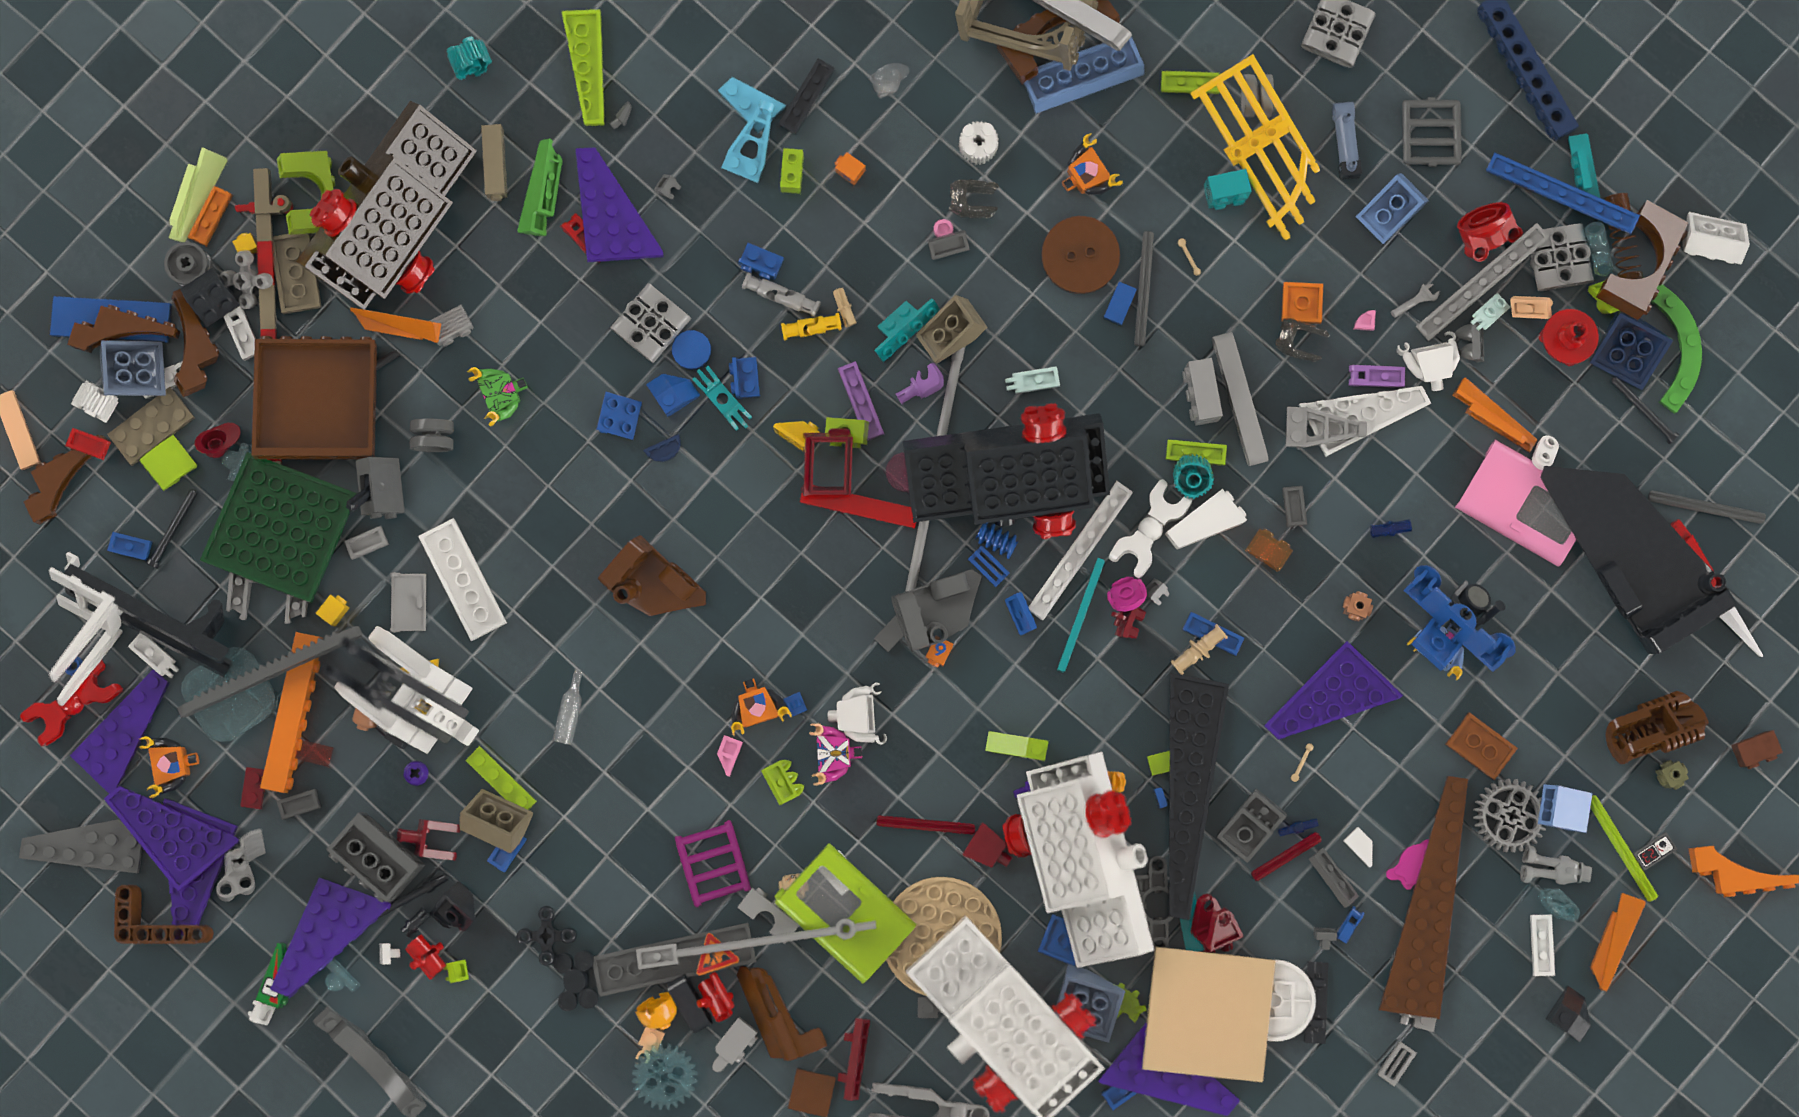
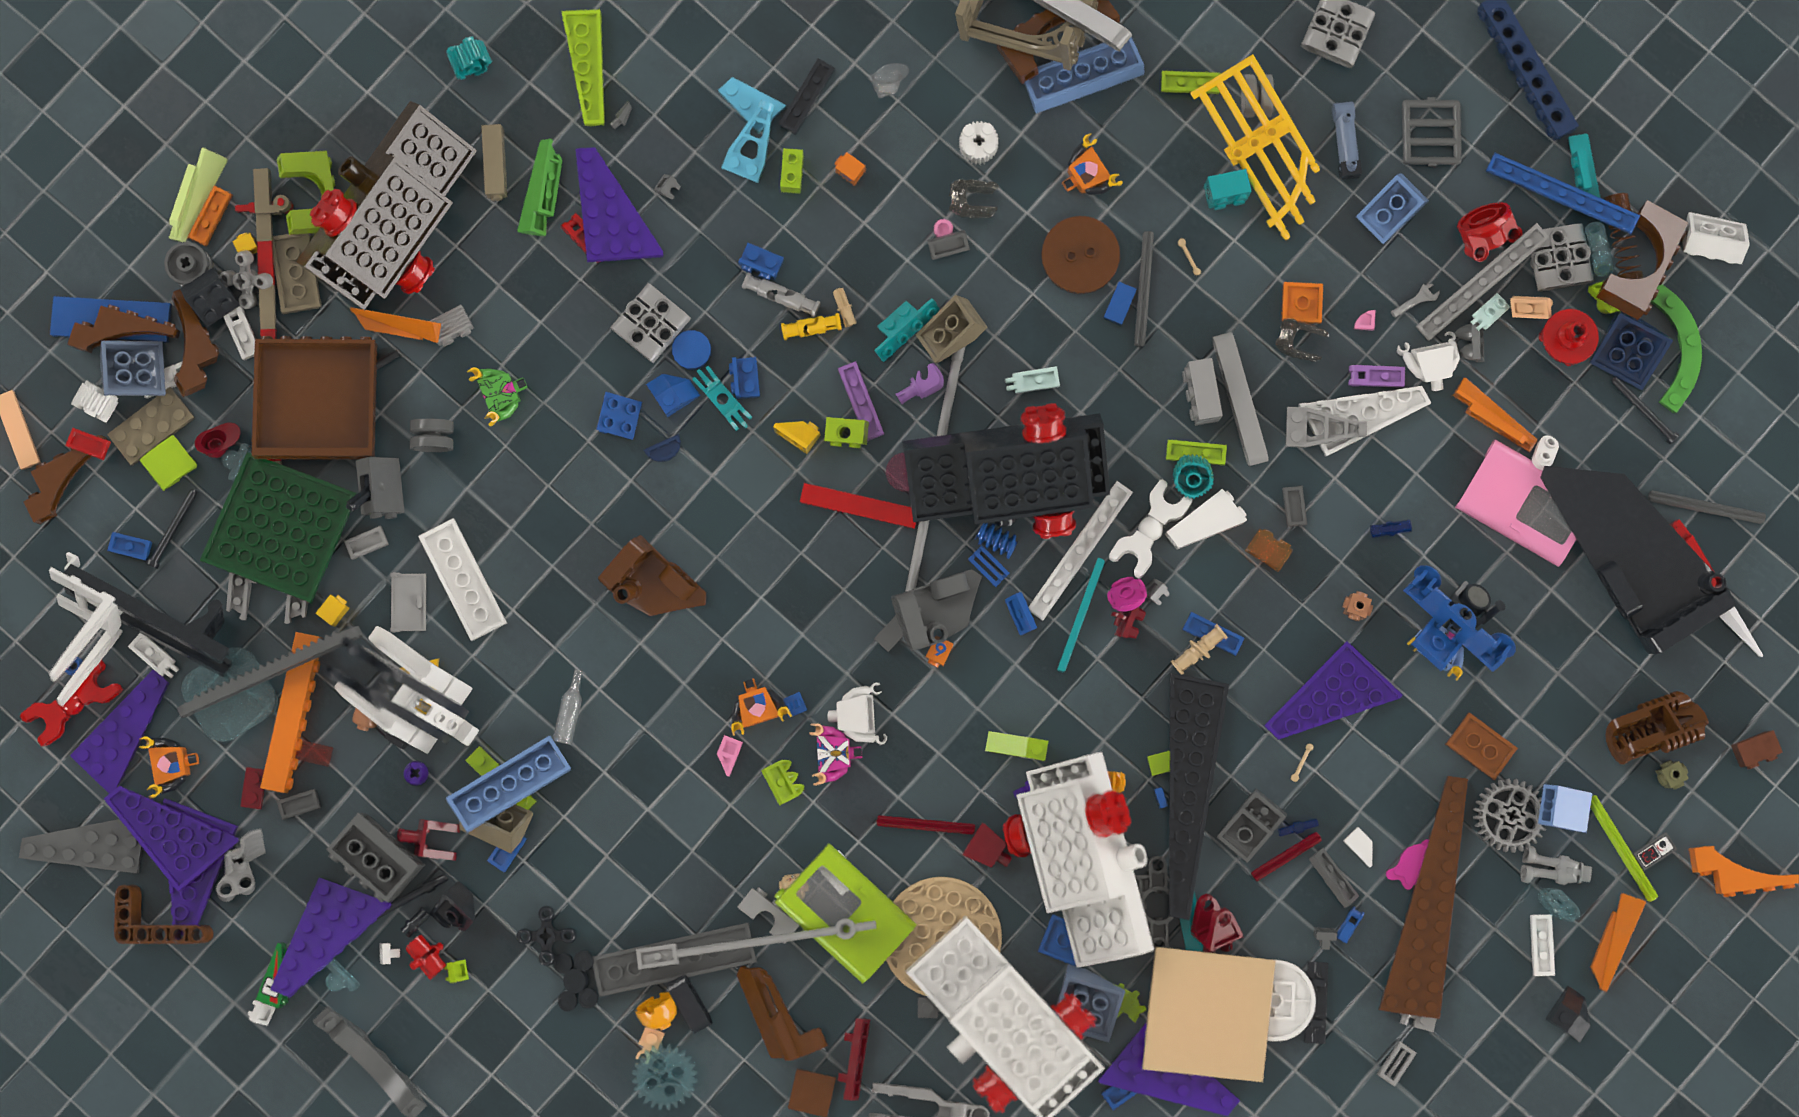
(508, 784): none -> medium blue arch
(693, 879): magenta bar -> none
(716, 960): piece -> none
(716, 998): red pin -> none
(733, 1043): light grey hinge -> none
(833, 435): dark red piece -> none

